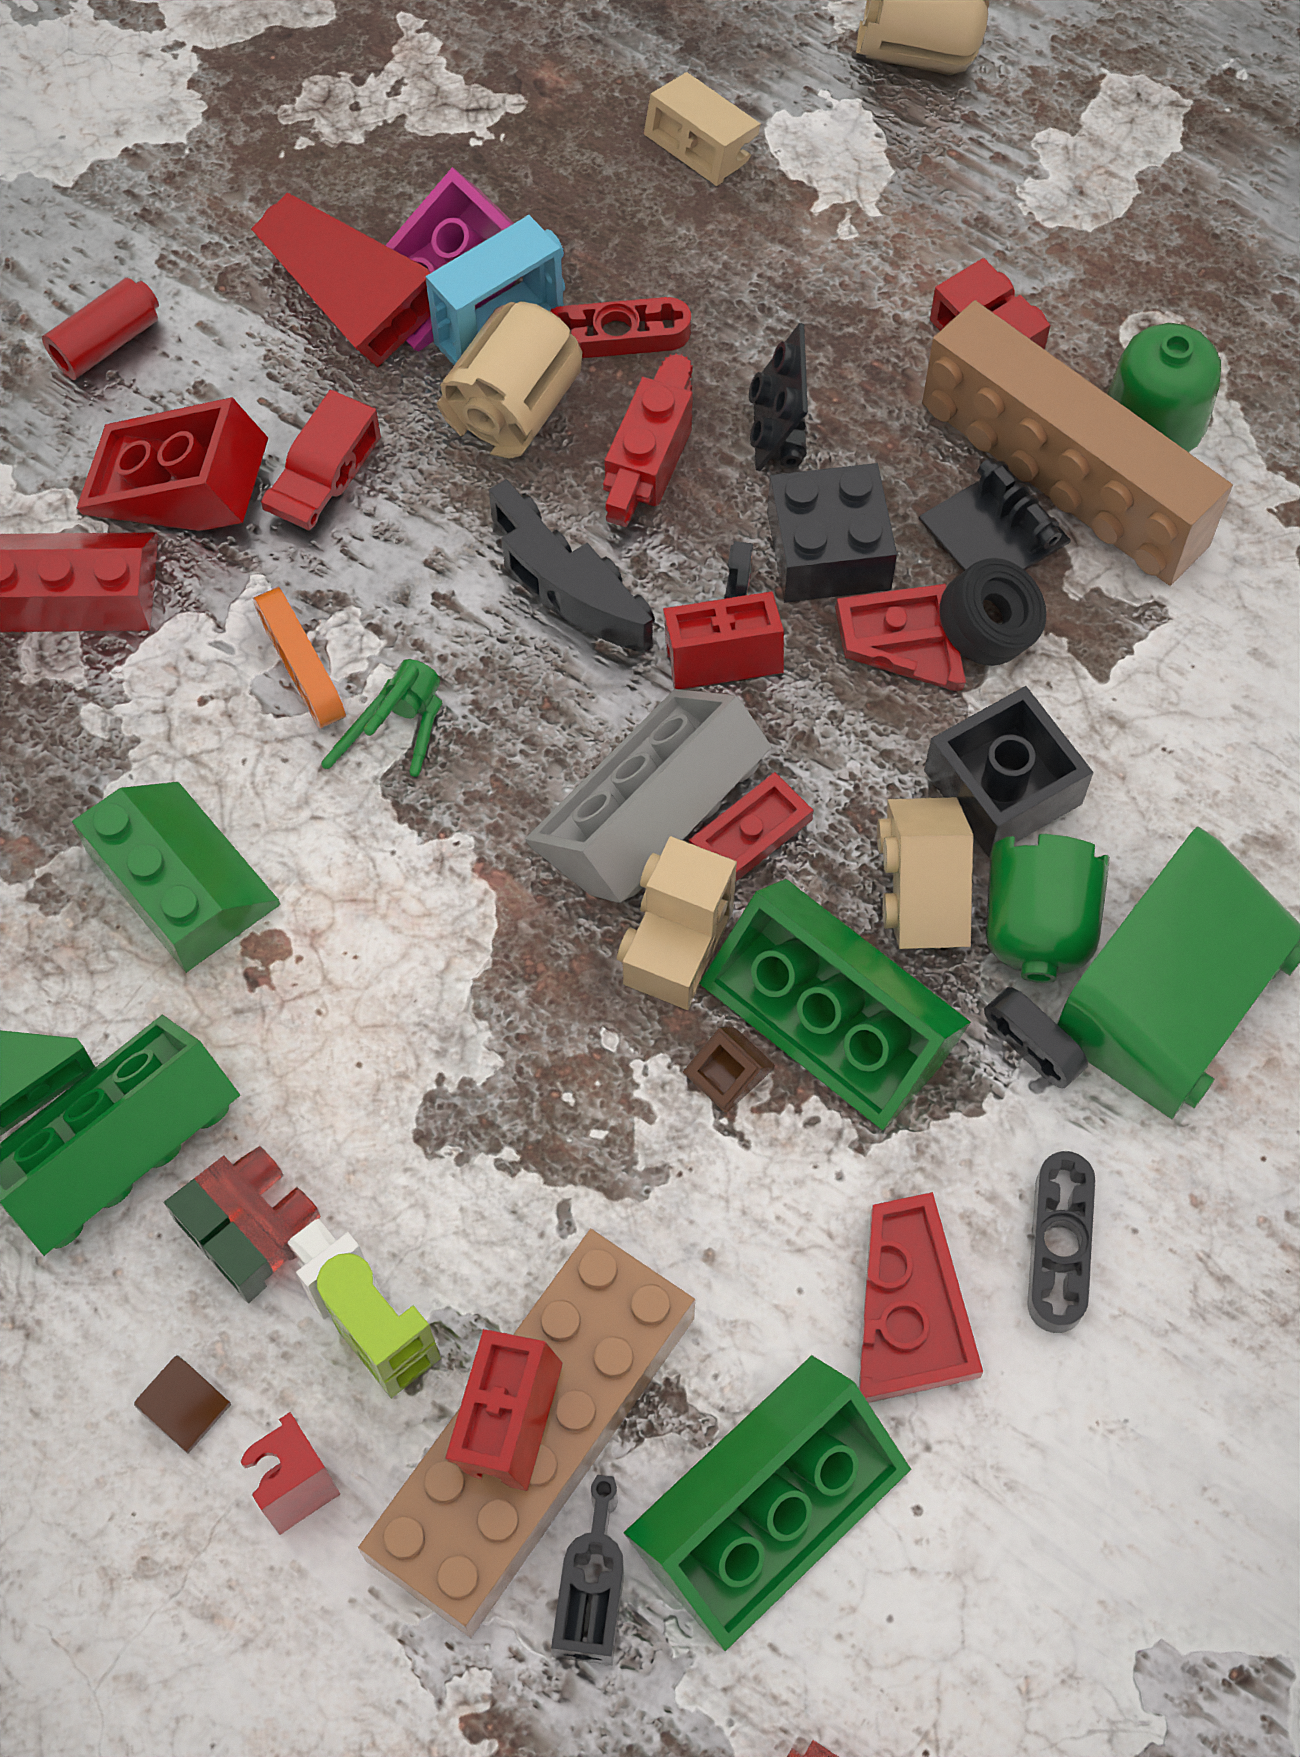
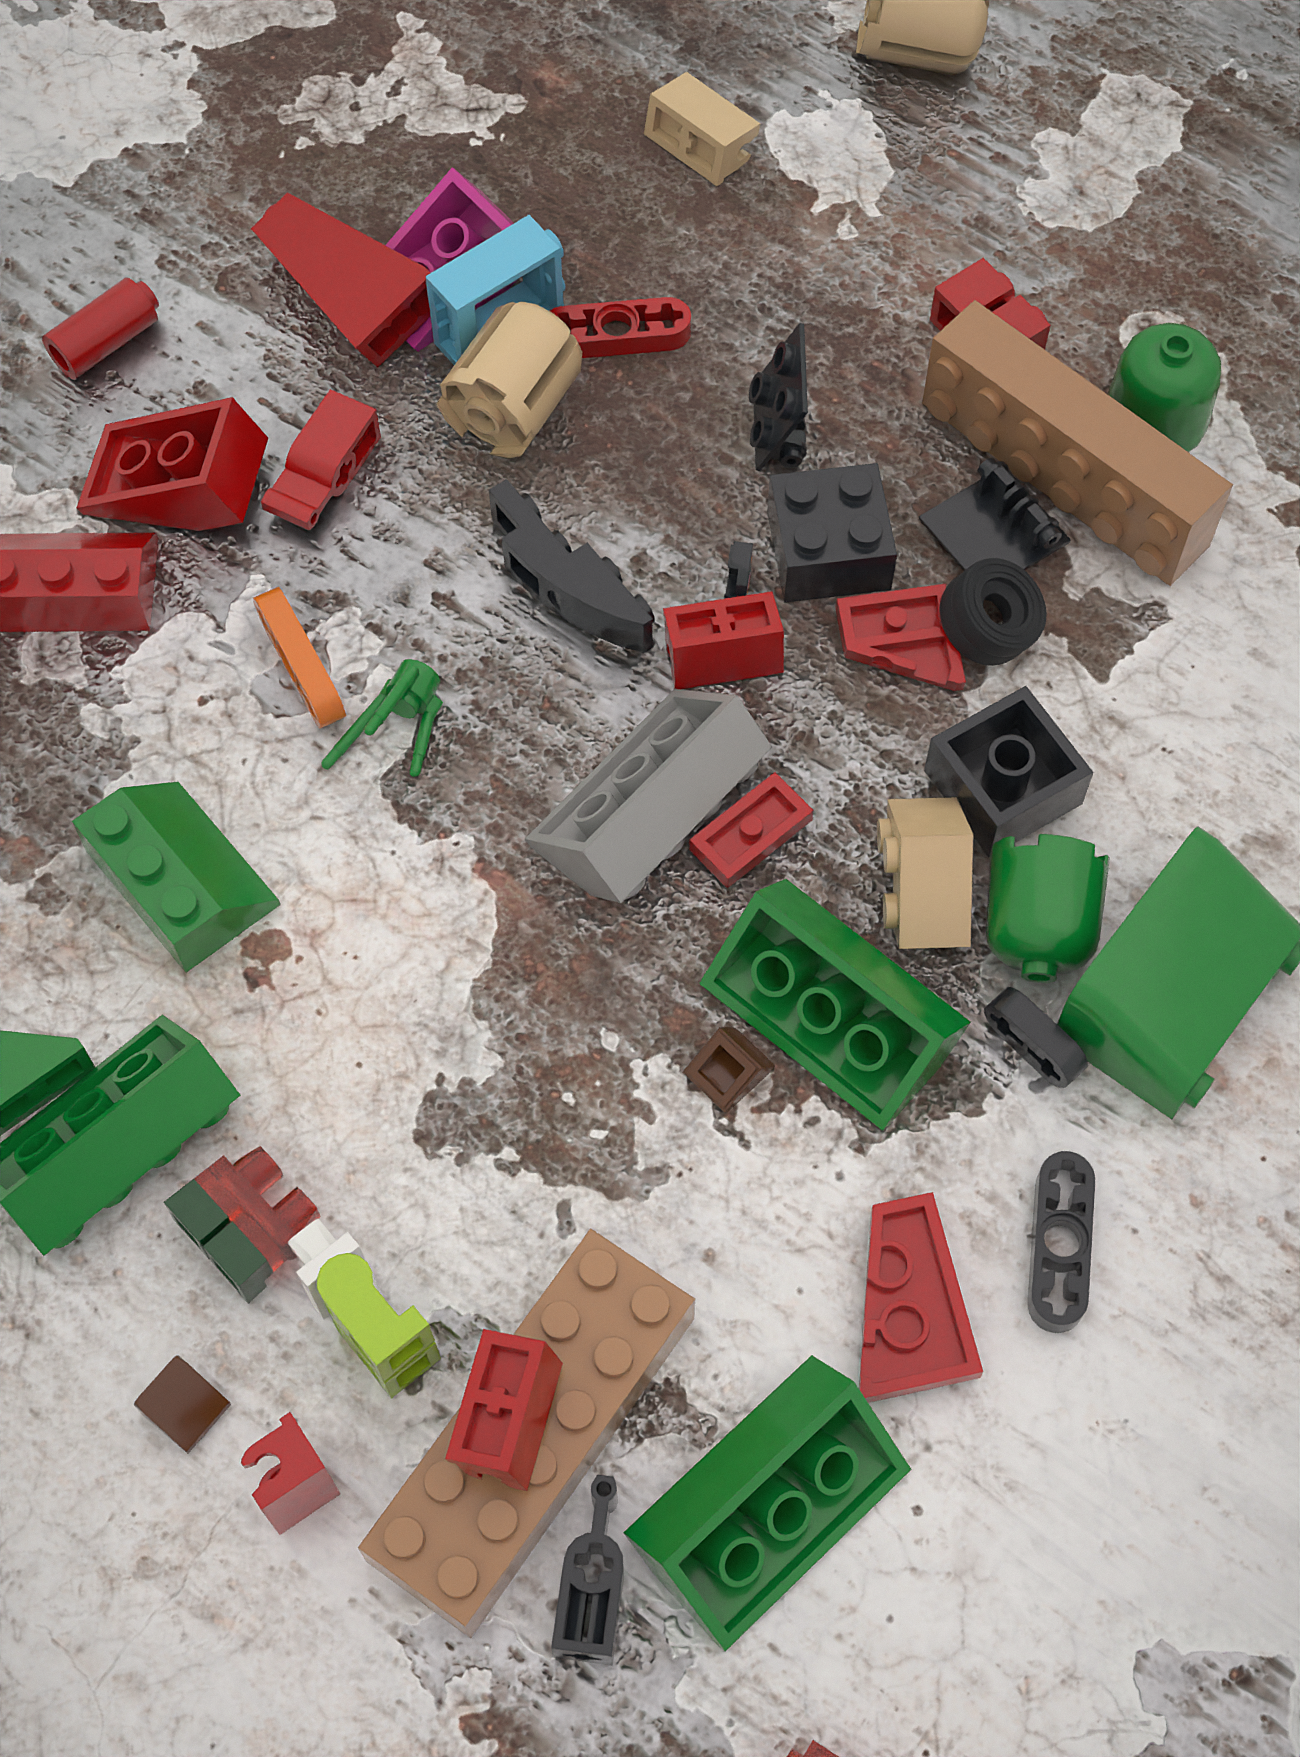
(649, 440): red hinge -> none
(683, 922): tan brick -> none

